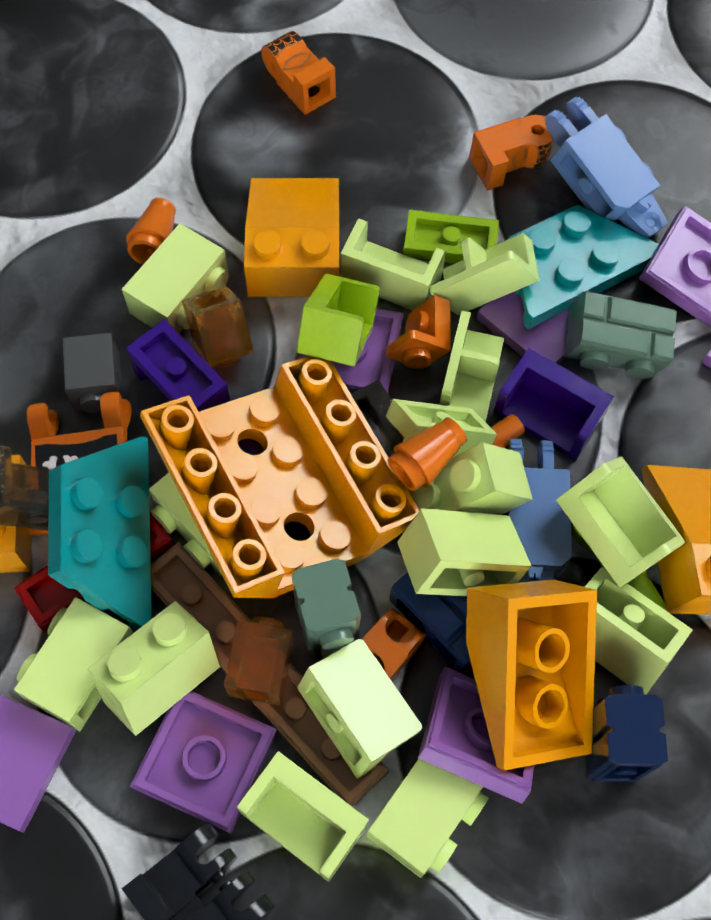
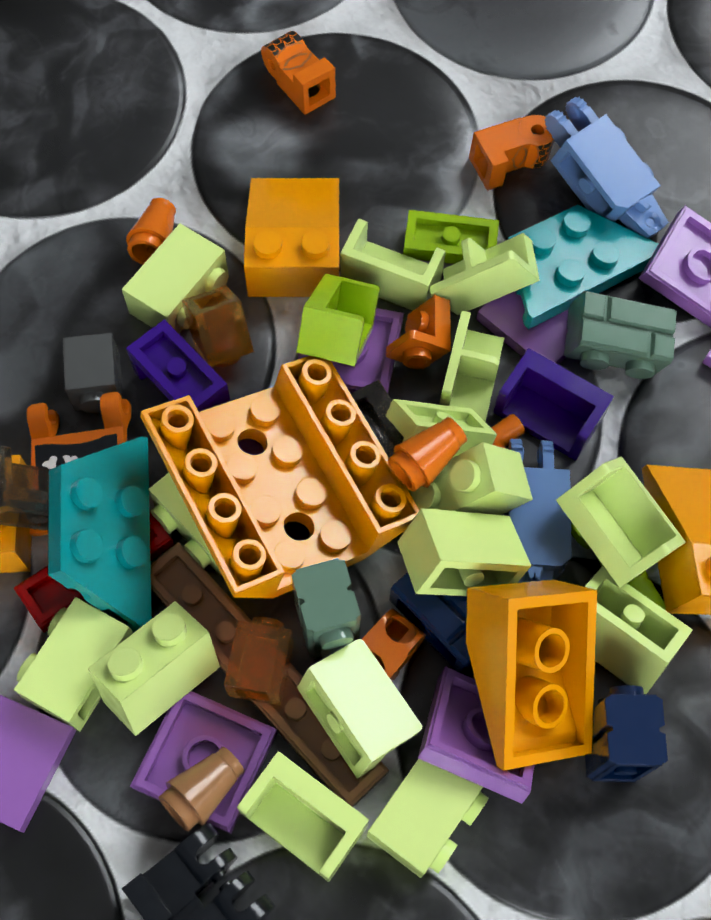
(201, 788): none -> medium nougat cone

